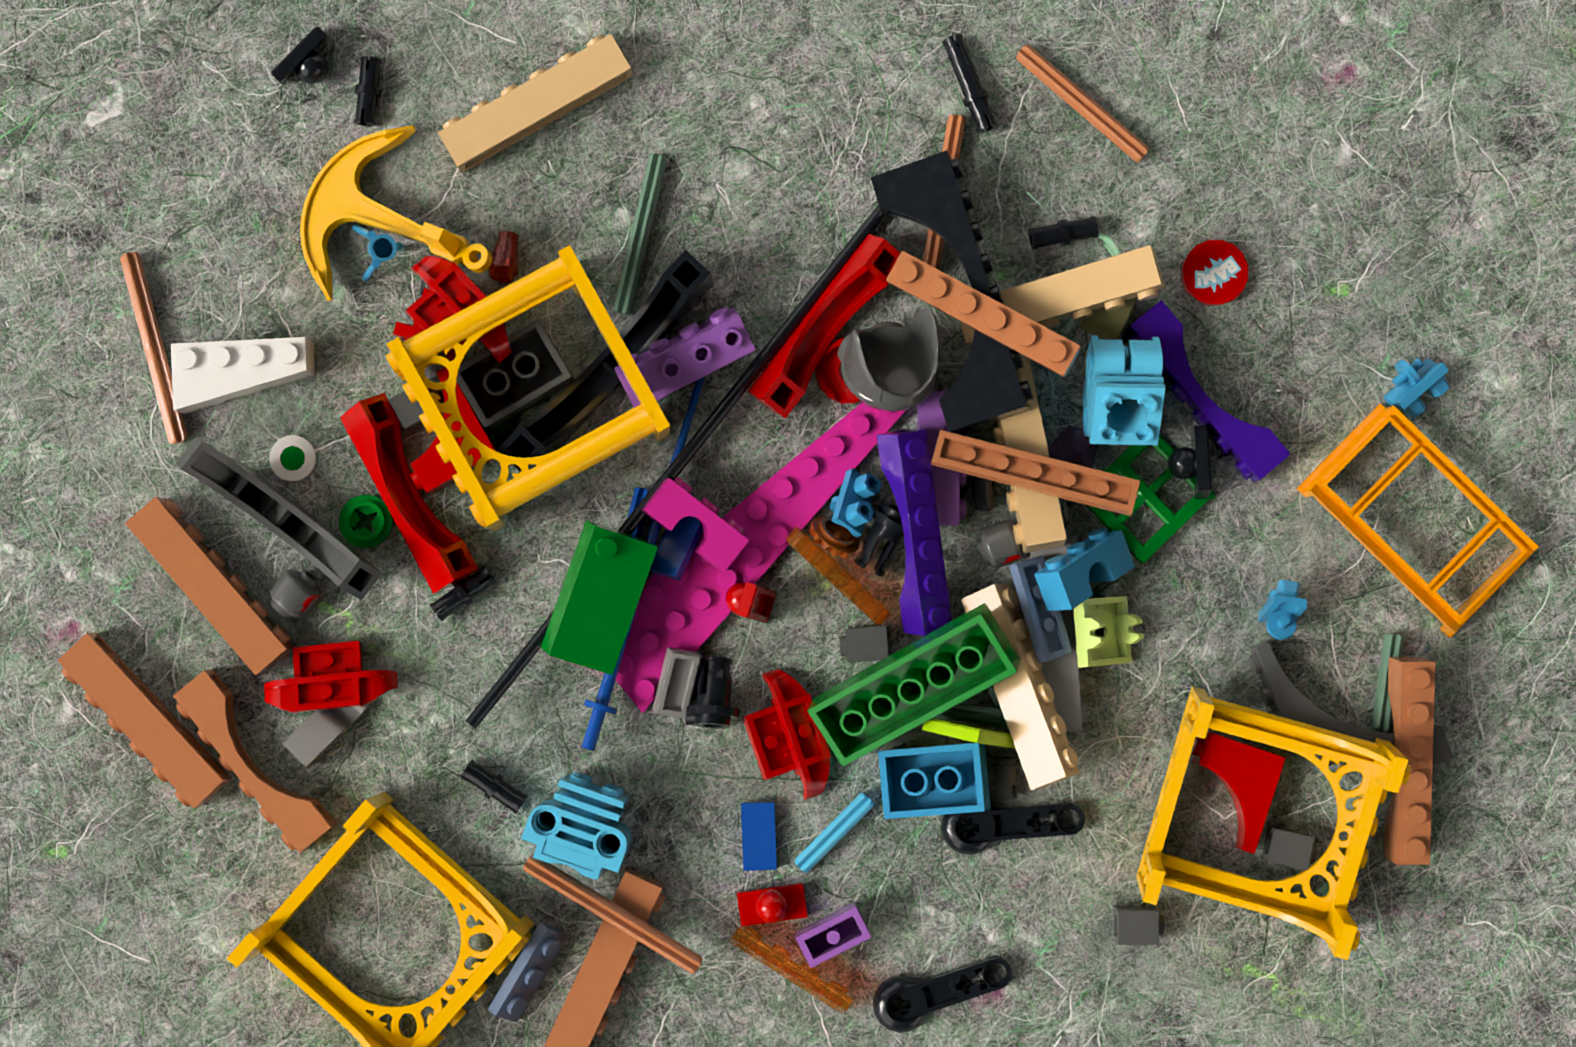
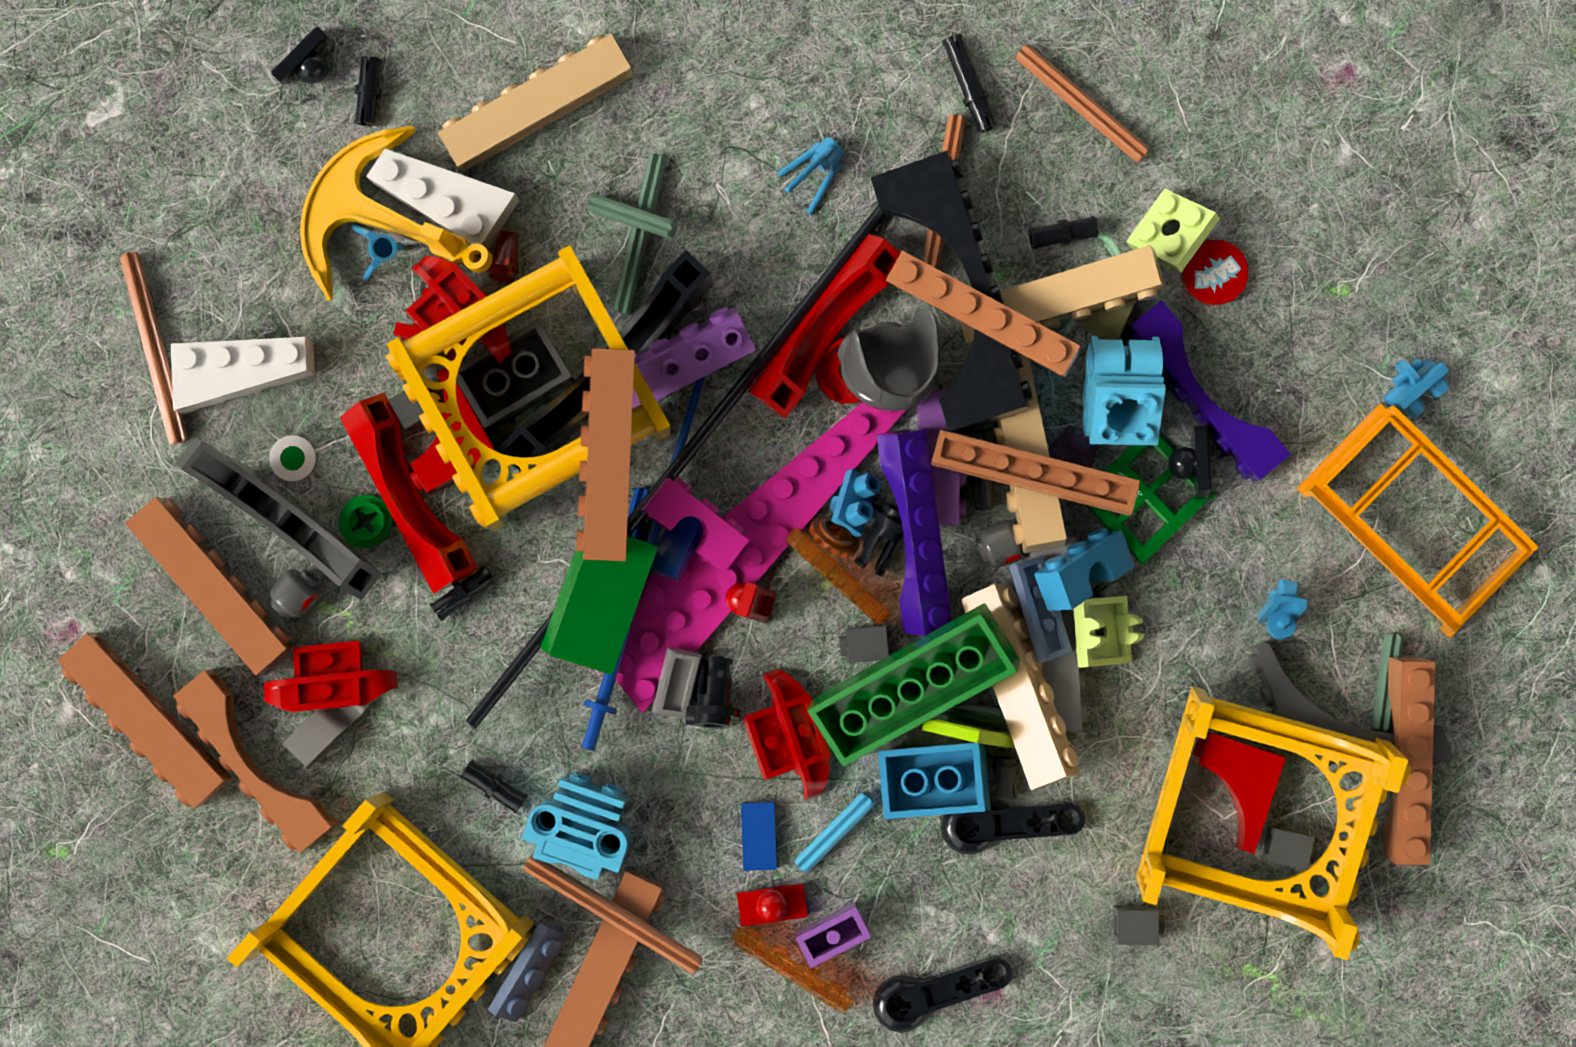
(445, 197): none -> white wedge
(607, 454): none -> nougat brick
(632, 216): none -> sand green axle
(824, 157): none -> dark azure plant
(1176, 249): none -> yellowish green piece

